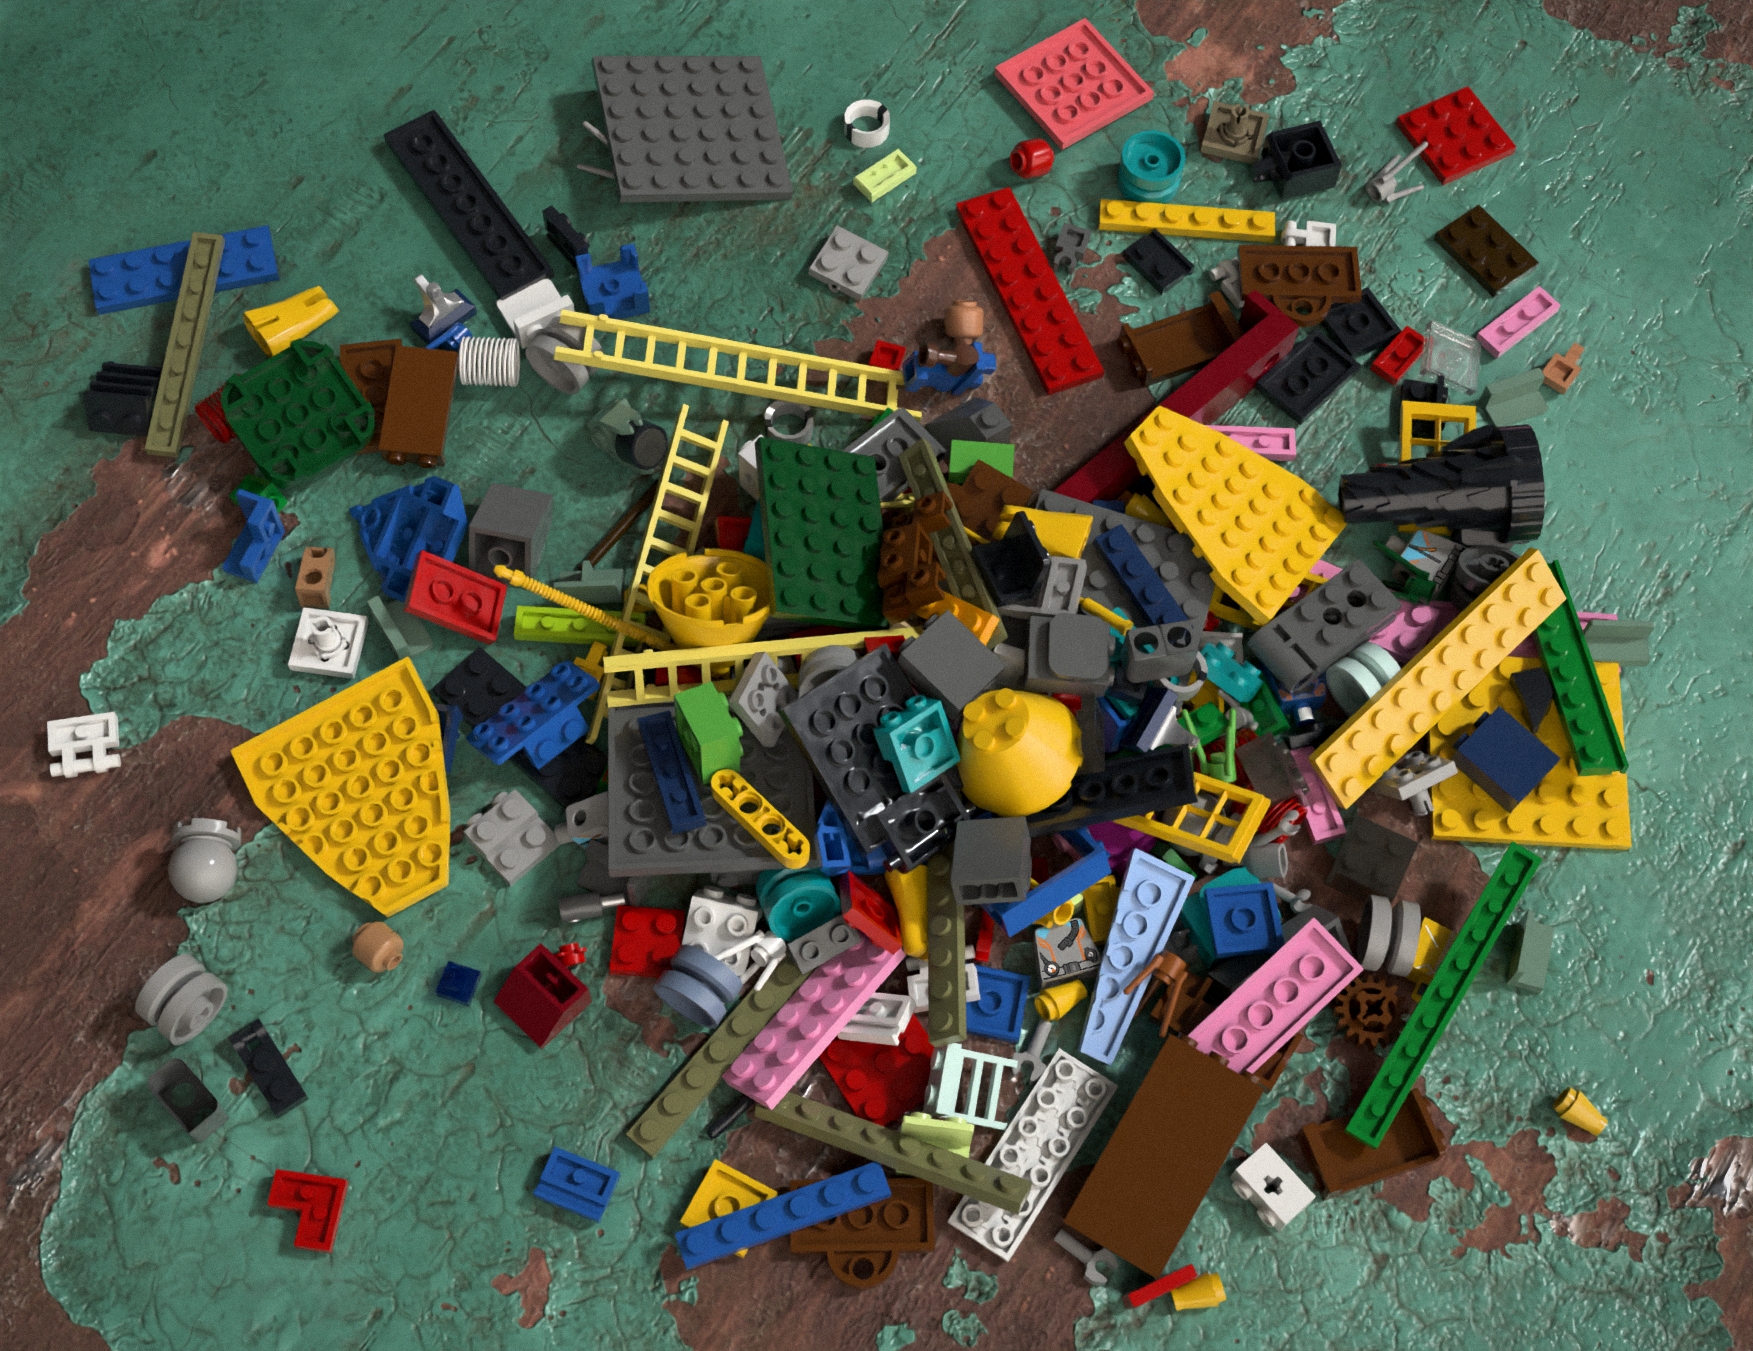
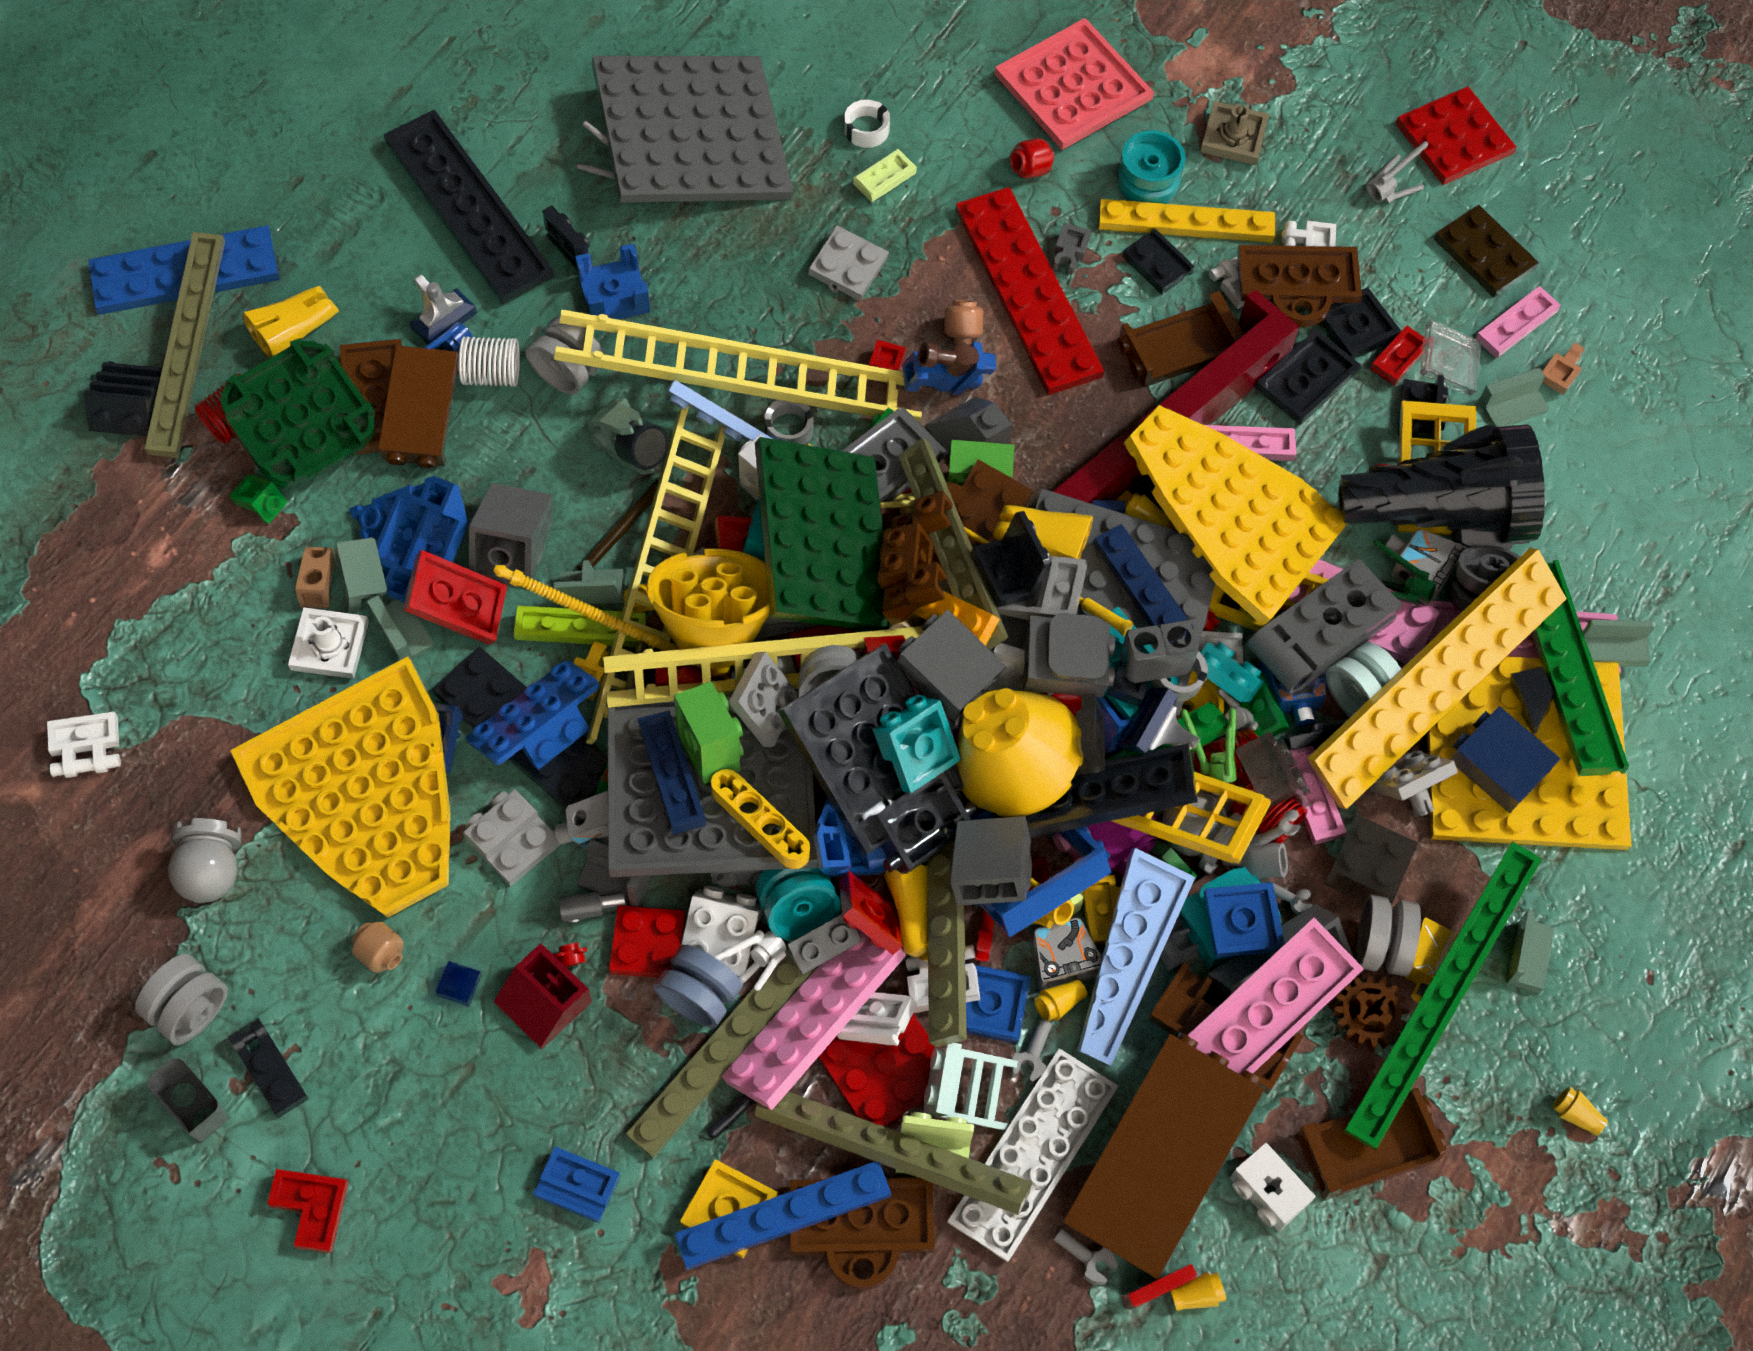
(256, 539): blue panel -> none
(359, 571): none -> sand green panel
(532, 310): white bracket -> none
(710, 413): none -> light blue plate
(1167, 969): dark orange plant -> none
(1298, 161): black hinge -> none

